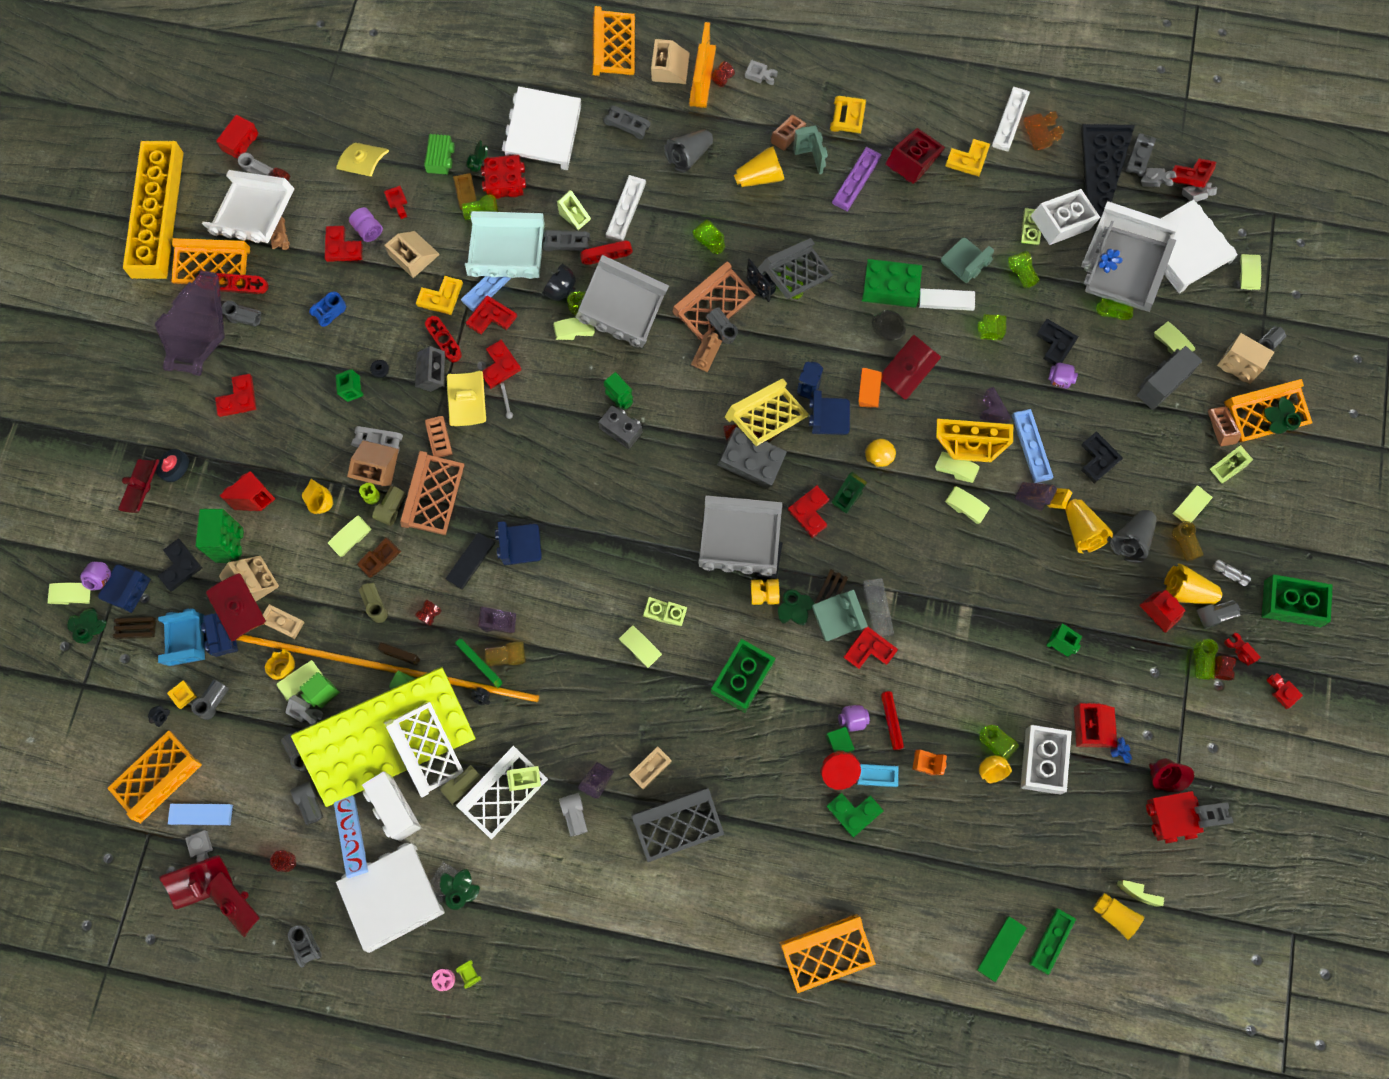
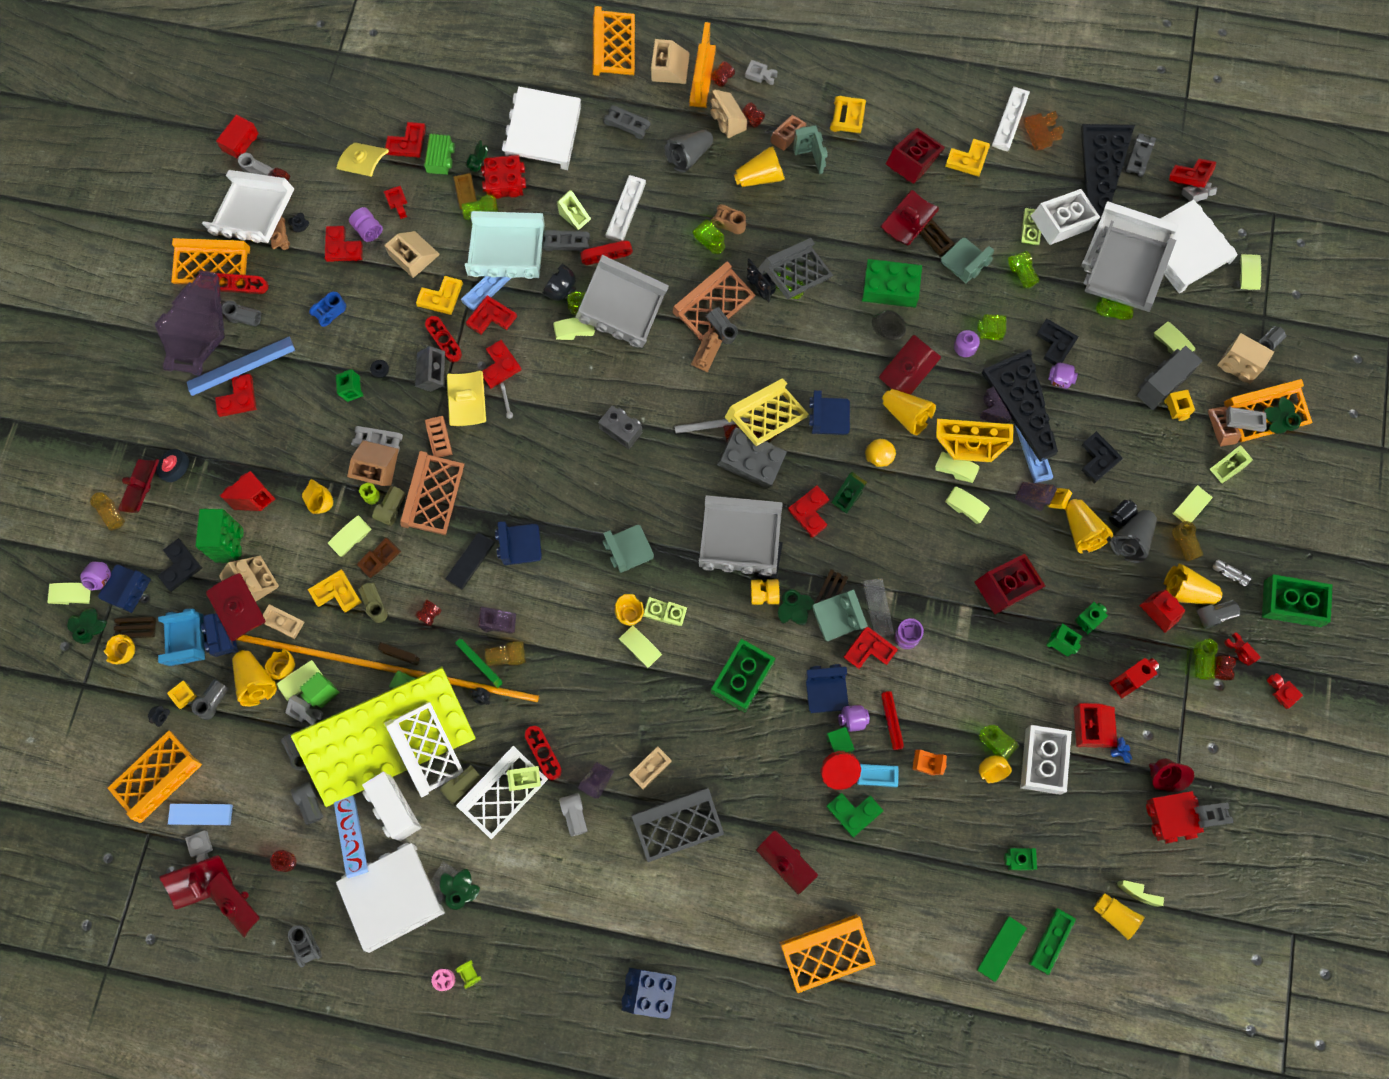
(108, 511): none -> clear yellow piece
(119, 649): none -> yellow hair
(153, 210): yellow brick -> none
(240, 366): none -> medium blue tile
(251, 680): none -> yellow cone
(298, 227): none -> black plate
(336, 587): none -> yellow plate
(411, 144): none -> red plate
(554, 763): none -> red beam
(618, 391): green brick -> none
(628, 548): none -> sand green bracket
(629, 609): none -> yellow hair
(648, 993): none -> dark blue bracket
(705, 425): none -> light grey bar
(726, 218): none -> medium nougat piece
(727, 113): none -> tan slope
(753, 115): none -> clear red wheel
(787, 862): none -> dark red shield
(809, 379): dark blue brick -> none
(826, 688): none -> dark blue bracket
(856, 179): medium lavender tile -> none
(870, 388): orange slope -> none
(909, 218): none -> dark red shield
(909, 410): none -> yellow cone
(909, 633): none -> medium lavender wheel
(935, 242): none -> dark brown tile
(947, 299): white tile -> none
(966, 343): none -> medium lavender head
(1009, 583): none -> dark red slope
(1023, 398): none -> black wing
(1030, 859): none -> green brick
(1087, 621): none -> green brick
(1109, 260): blue plant -> none
(1123, 513): none -> black brick
(1135, 677): none -> red torso
(1155, 176): light grey plate -> none
(1180, 400): none -> yellow brick
(1246, 419): none -> light grey tile

